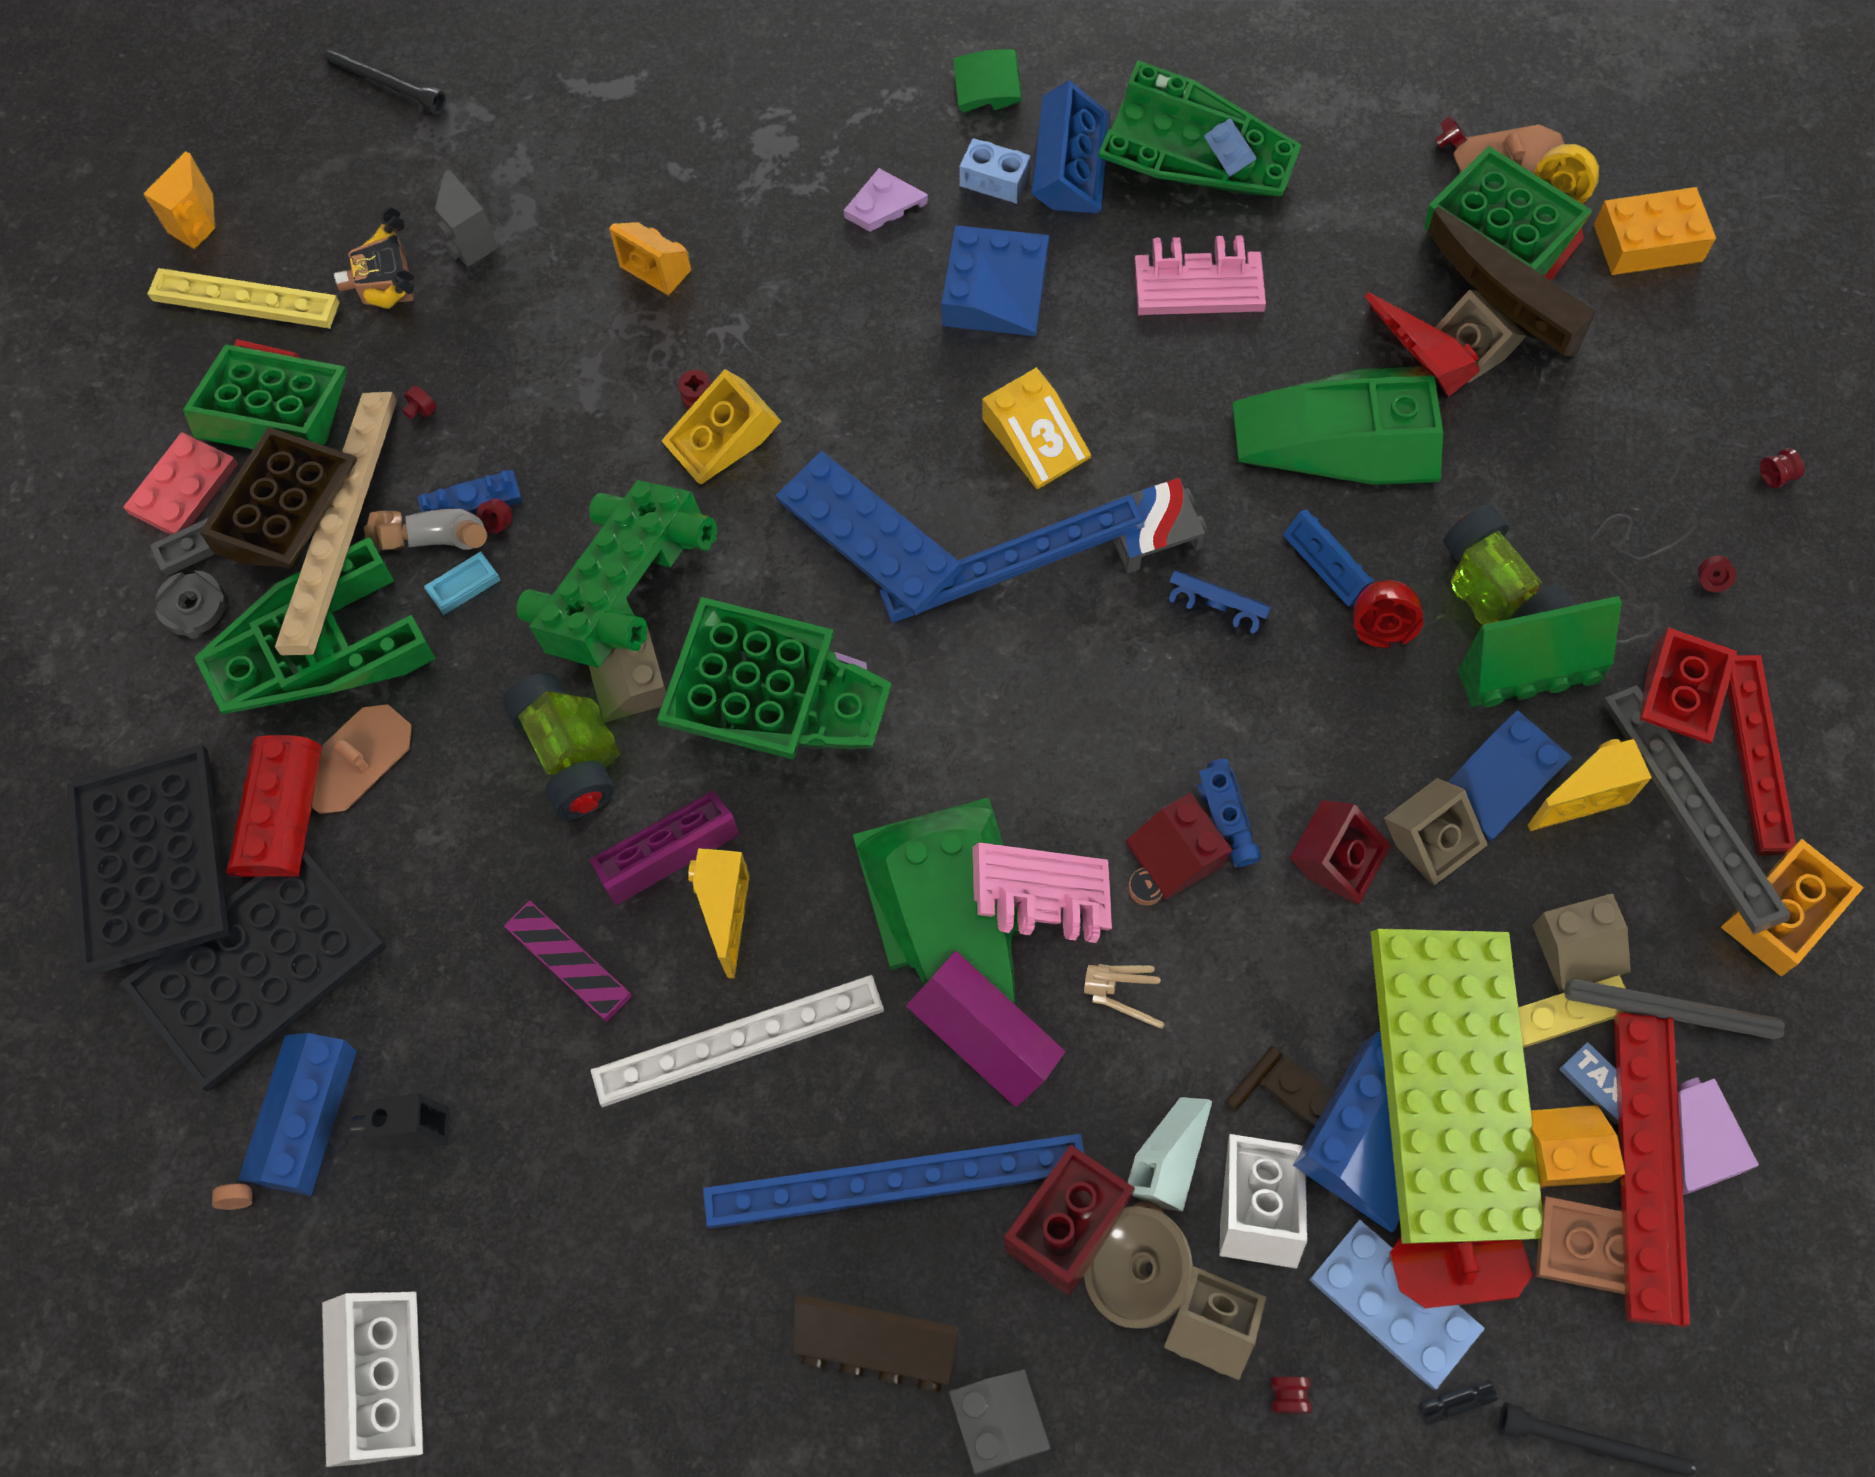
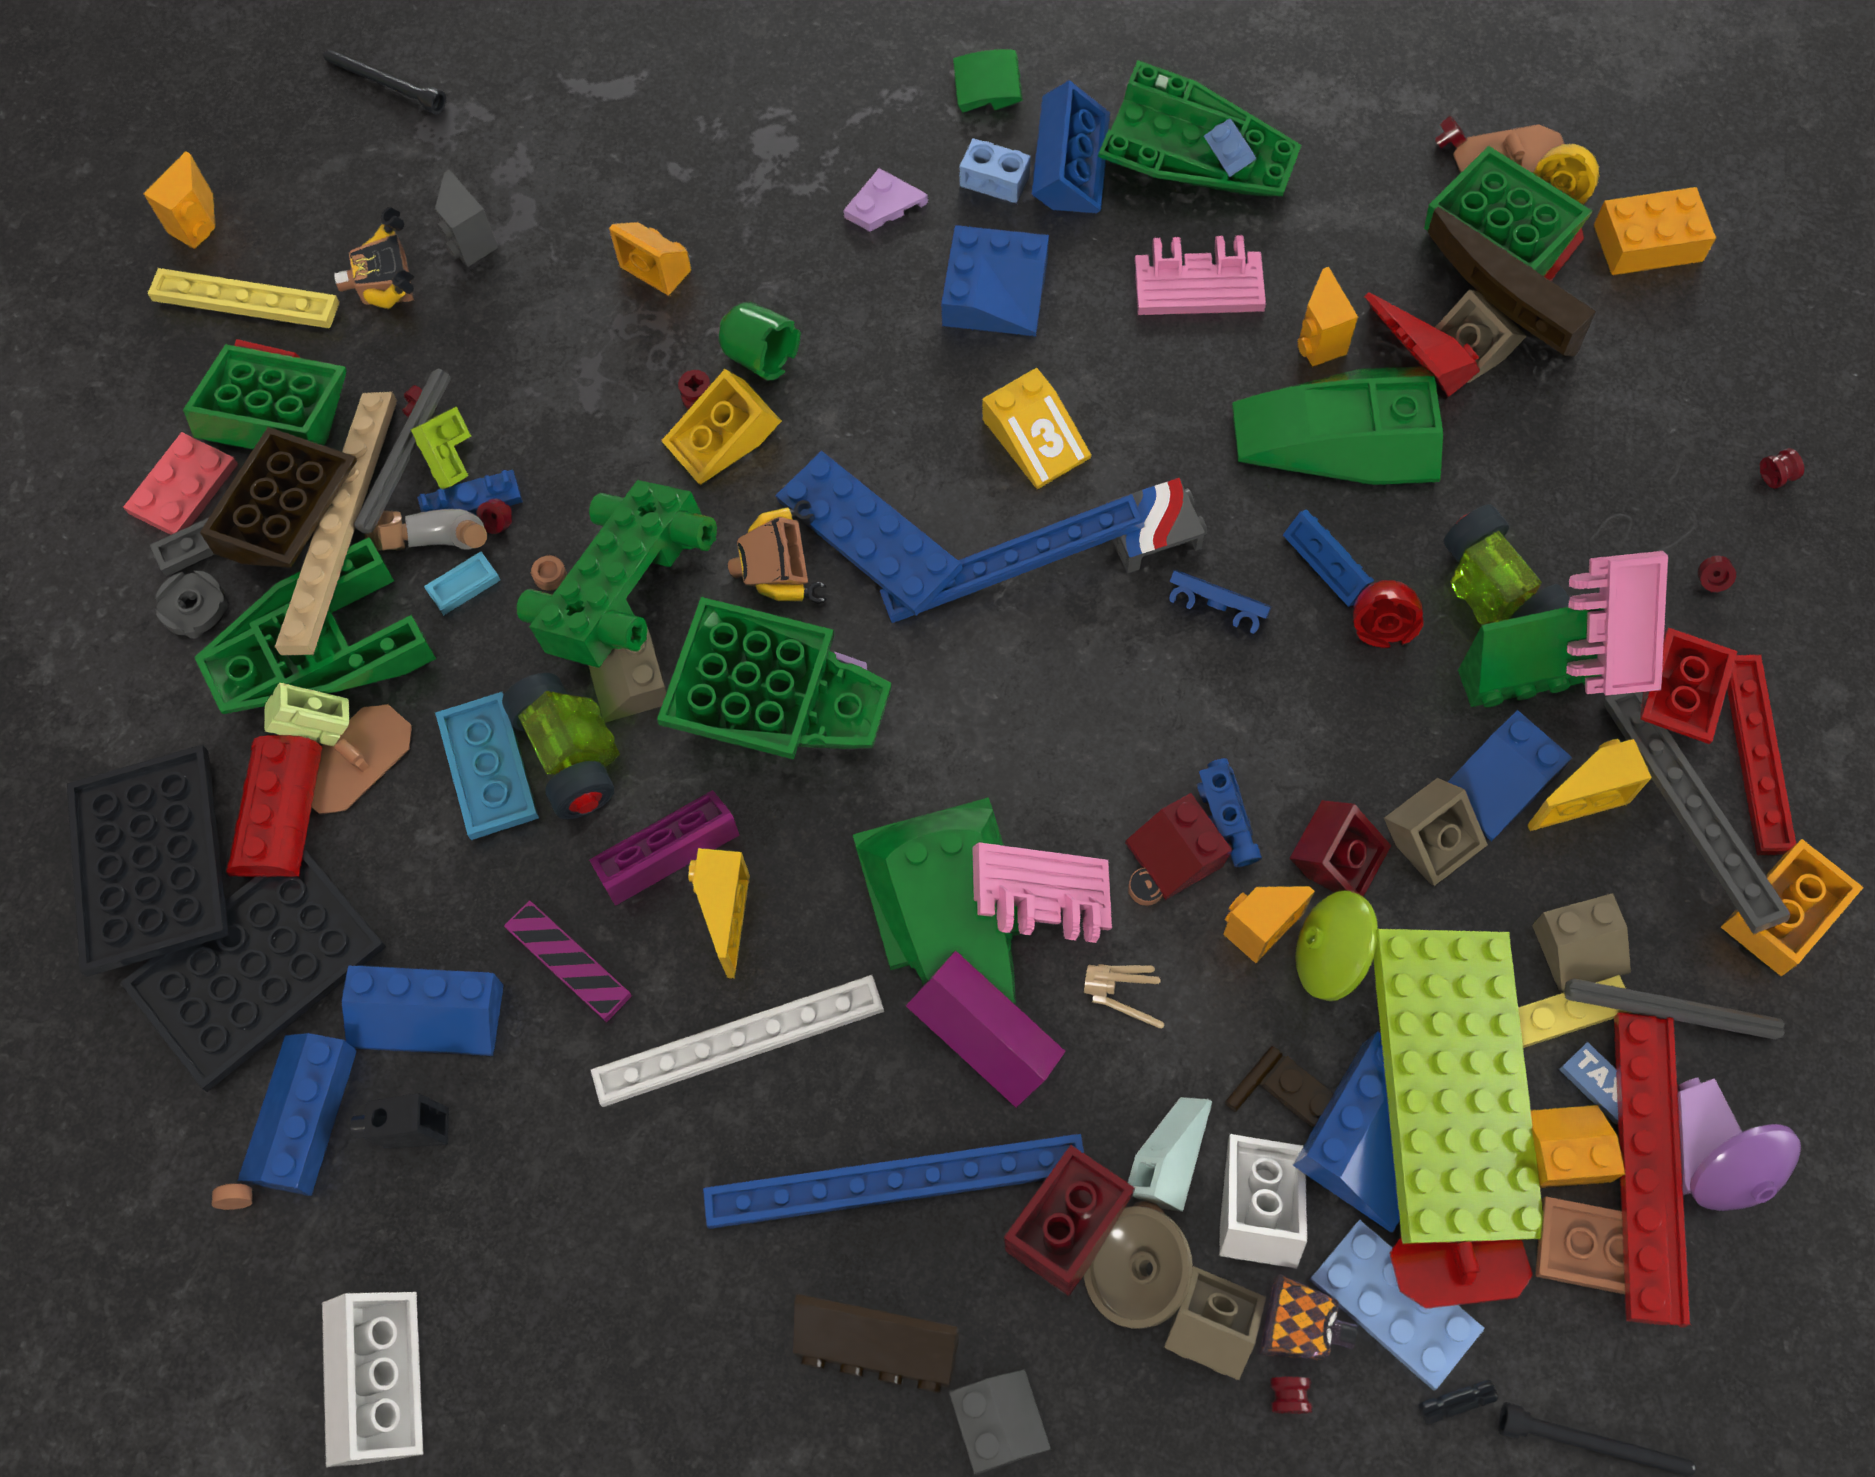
(306, 714): none -> yellowish green brick
(401, 453): none -> dark grey axle
(421, 1010): none -> blue slope
(437, 442): none -> lime plate
(486, 766): none -> dark azure plate
(548, 572): none -> nougat tile
(758, 339): none -> green cylinder
(774, 556): none -> nougat torso
(1265, 917): none -> light orange slope
(1303, 1323): none -> torso
(1327, 322): none -> light orange slope
(1336, 945): none -> lime dish
(1630, 627): none -> bright pink hinge
(1746, 1168): none -> medium lavender dish

